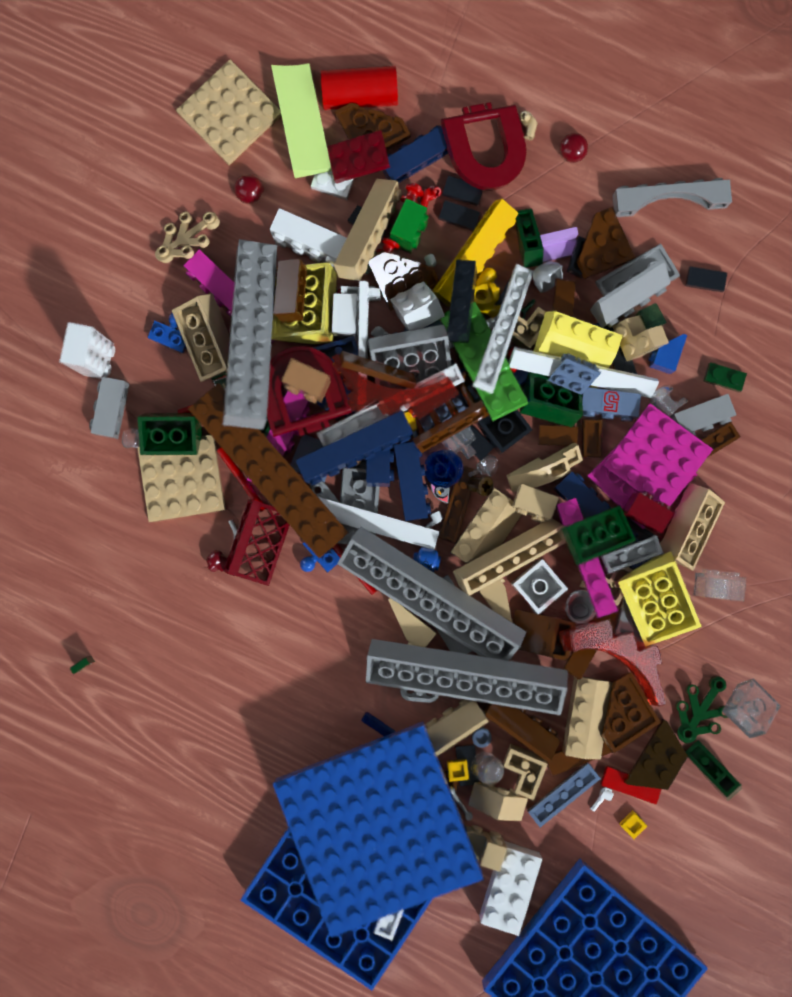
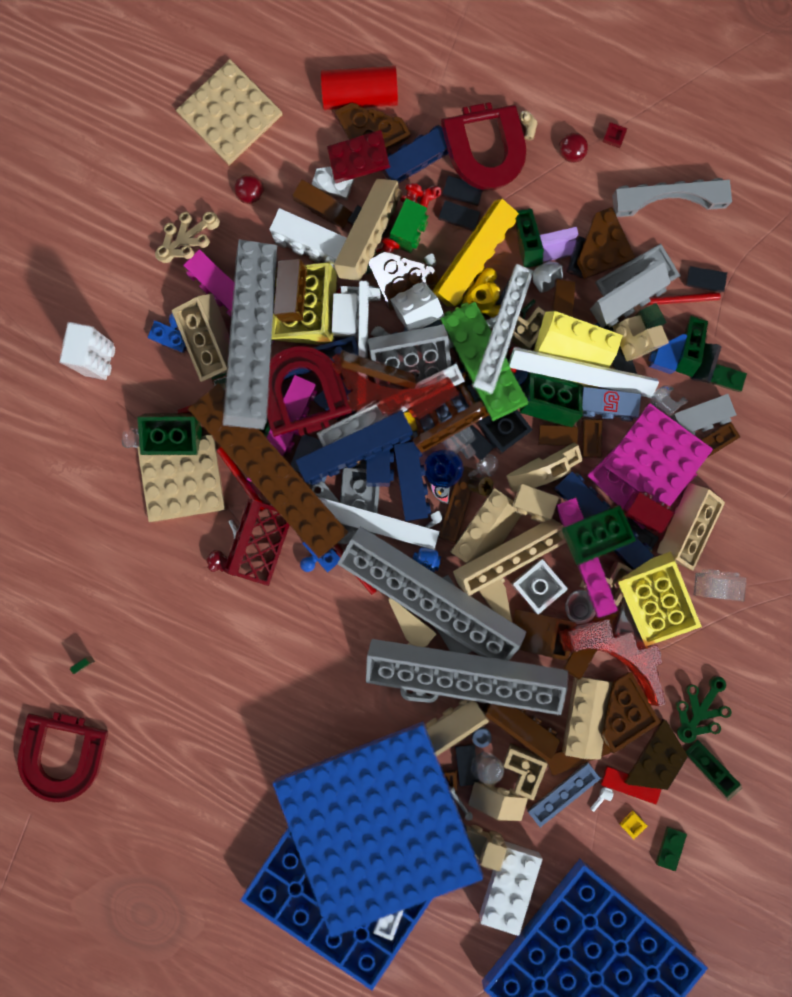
(31, 749): none -> dark red piece
(109, 407): light grey brick -> none
(301, 120): yellowish green arch -> none
(307, 381): medium nougat brick -> none
(321, 204): none -> reddish brown slope
(376, 724): clear blue axle -> none
(457, 770): yellow tile -> none
(462, 301): black brick -> none
(574, 374): sand blue hinge -> none
(614, 135): none -> dark red plate
(631, 554): light grey tile -> none
(671, 848): none -> dark green plate
(685, 298): none -> red bar
(694, 346): none -> dark green slope
(709, 361): none -> black tile
(751, 708): clear brick -> none

